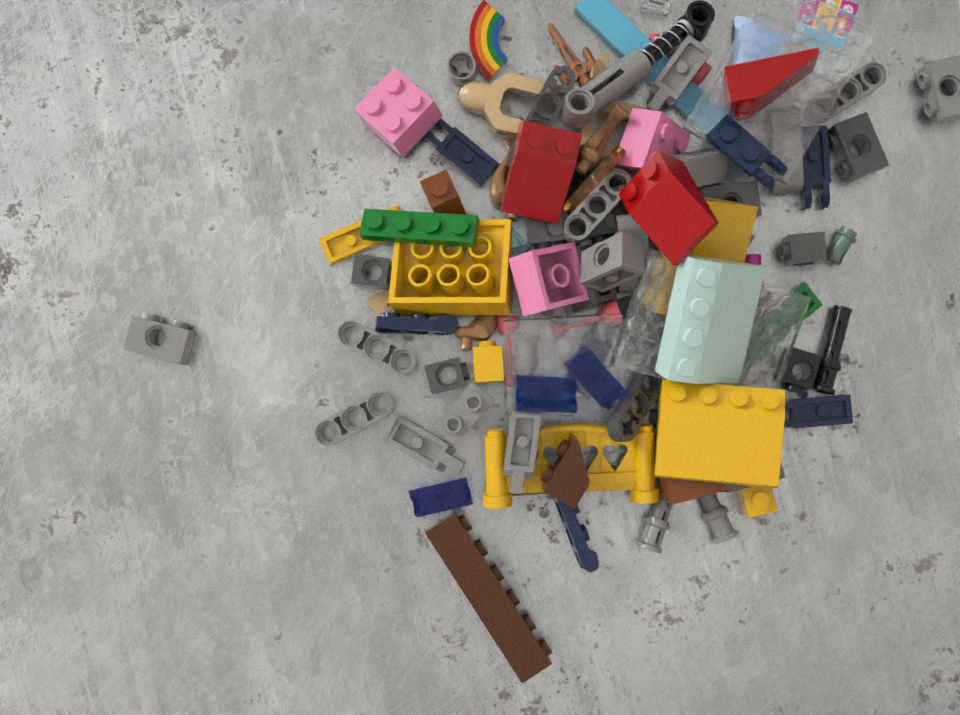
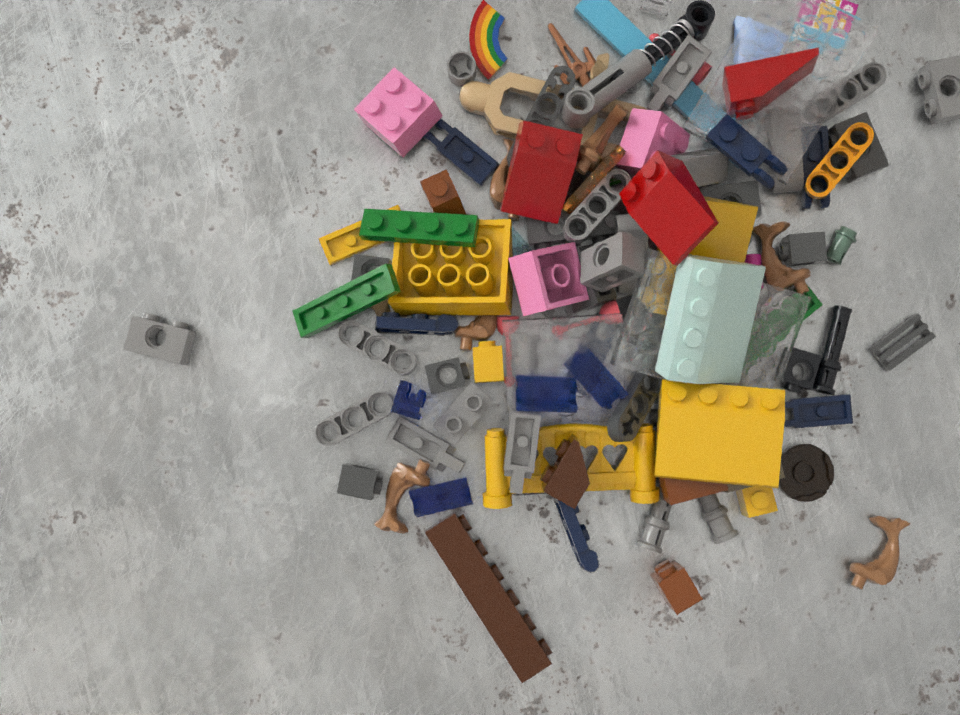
(346, 301): none -> green plate
(359, 481): none -> dark grey brick
(401, 480): none -> medium nougat animal
(408, 405): none -> clear blue hinge
(675, 586): none -> dark orange brick
(775, 271): none -> medium nougat animal
(806, 472): none -> dark brown tile
(846, 148): none -> light orange beam
(885, 567): none -> medium nougat animal
(921, 328): none -> dark grey tile

